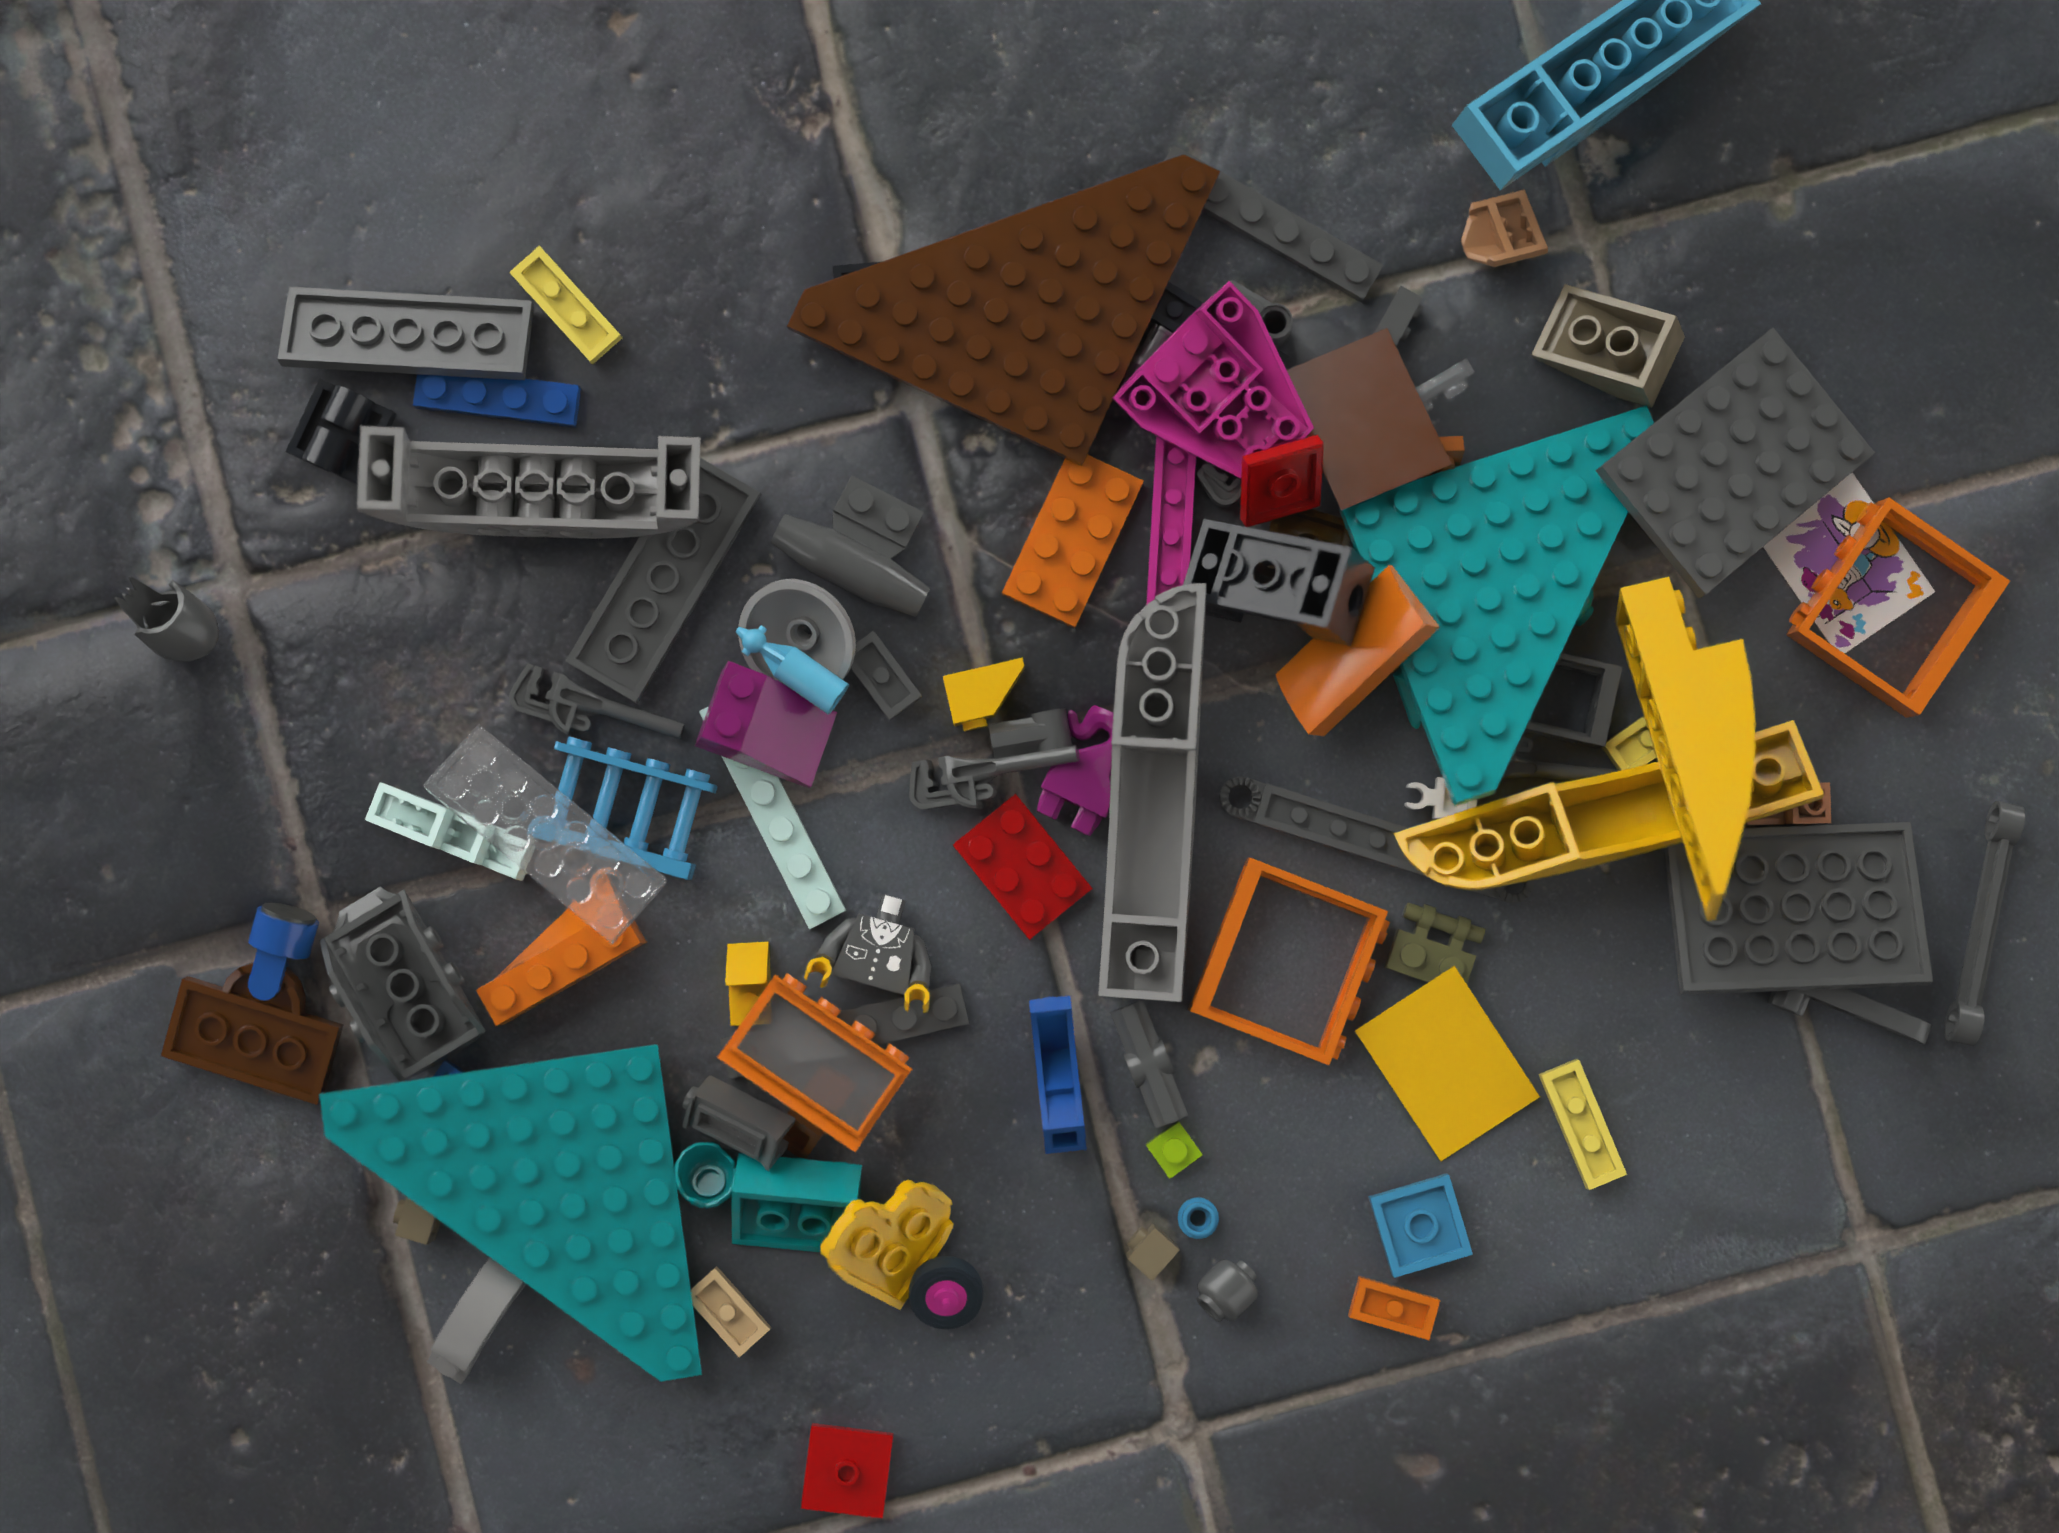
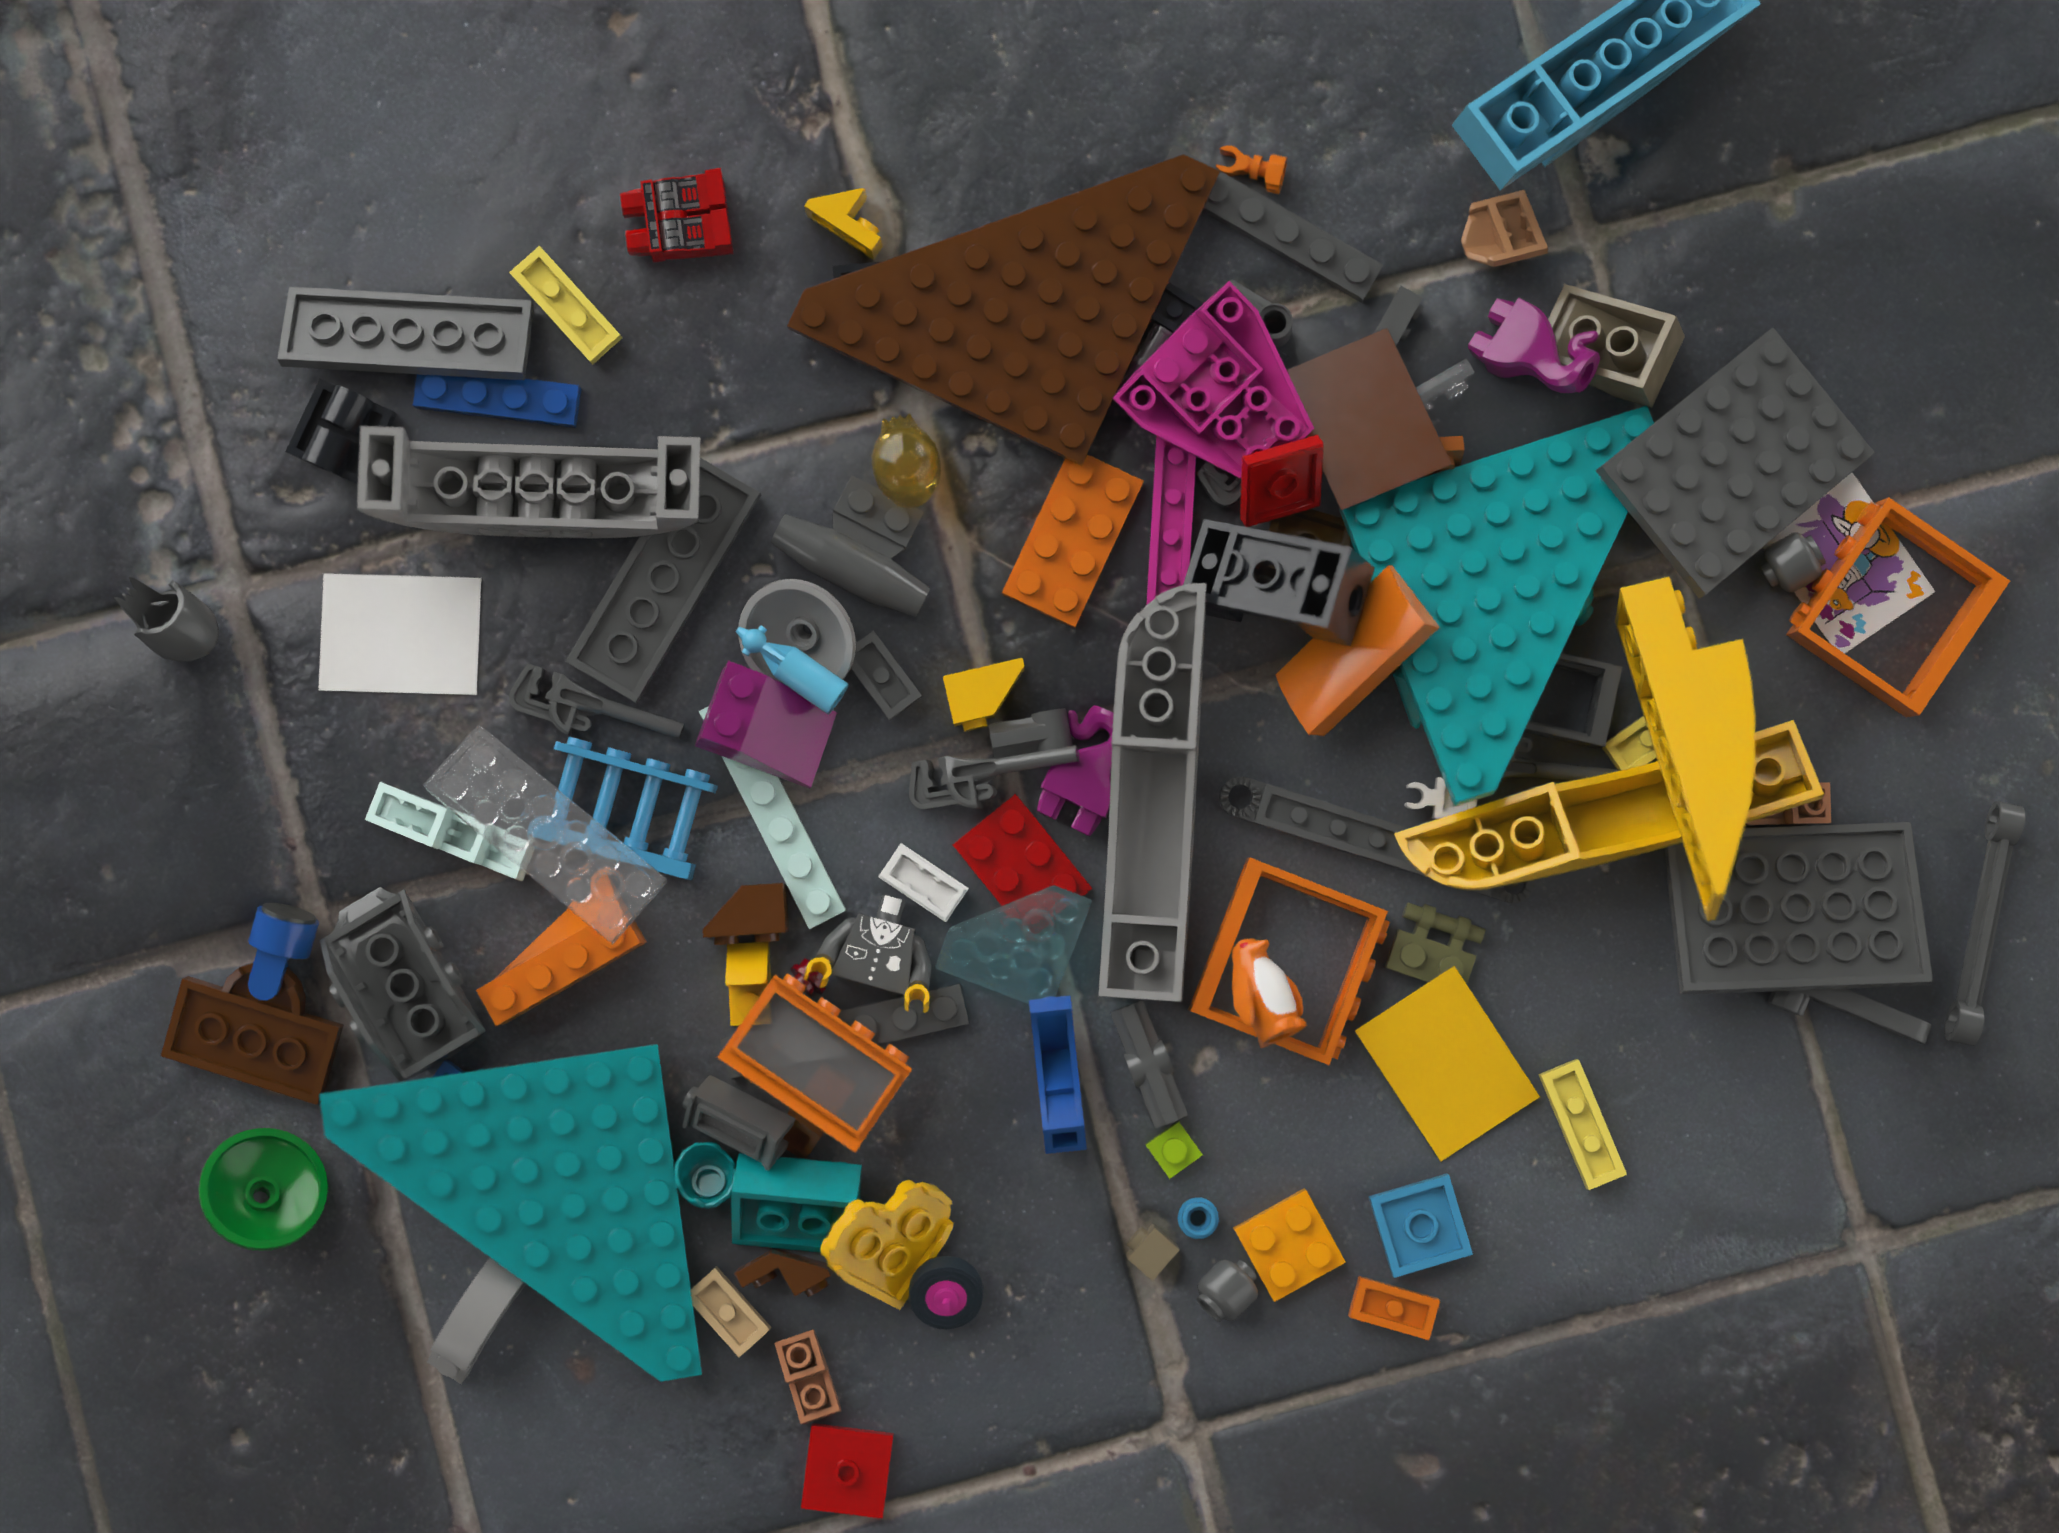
(267, 1163): none -> green dish
(400, 634): none -> white sticker
(415, 1222): dark tan plate -> none
(681, 216): none -> red hips
(750, 911): none -> reddish brown slope
(800, 1272): none -> reddish brown slope
(808, 1377): none -> nougat slope
(813, 981): none -> dark red plate
(837, 215): none -> yellow slope
(905, 462): none -> clear yellow helmet
(923, 882): none -> white plate
(1018, 945): none -> clear light blue plate
(1264, 993): none -> orange animal
(1271, 170): none -> orange piece
(1289, 1245): none -> light orange plate
(1529, 347): none -> magenta hips
(1793, 562): none -> dark grey head

